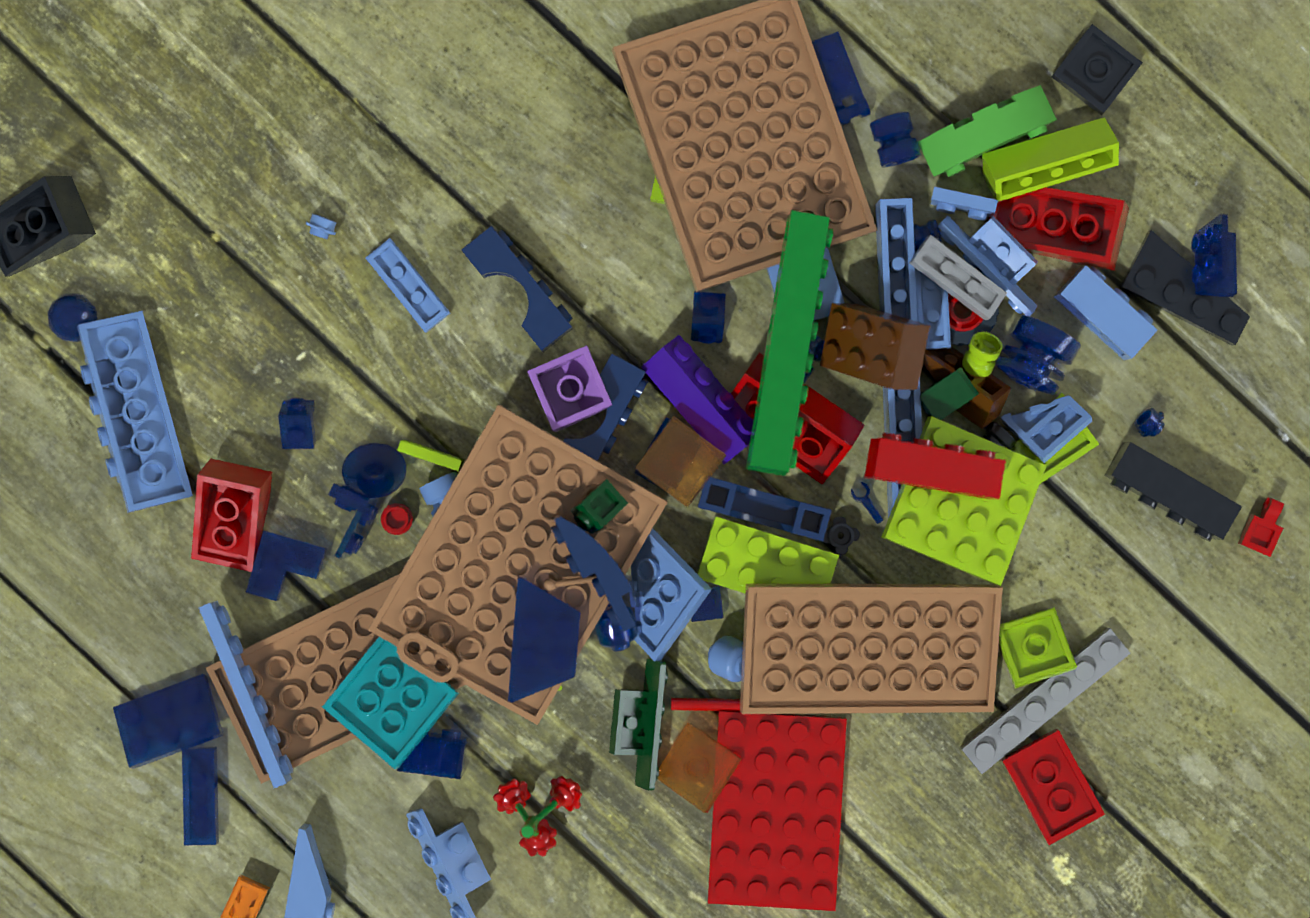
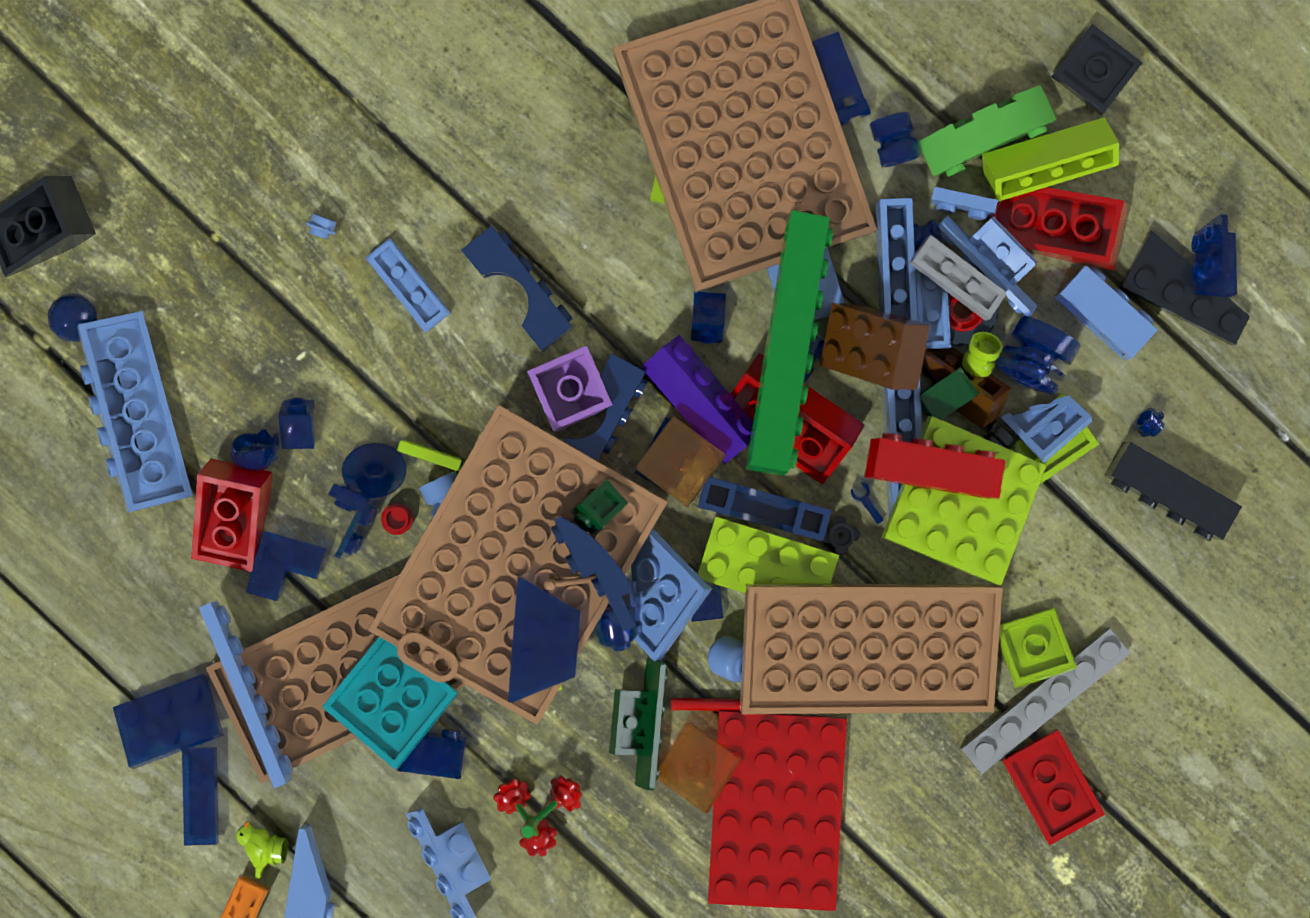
(255, 451): none -> clear blue hair
(262, 847): none -> lime animal
(1261, 532): red plate -> none

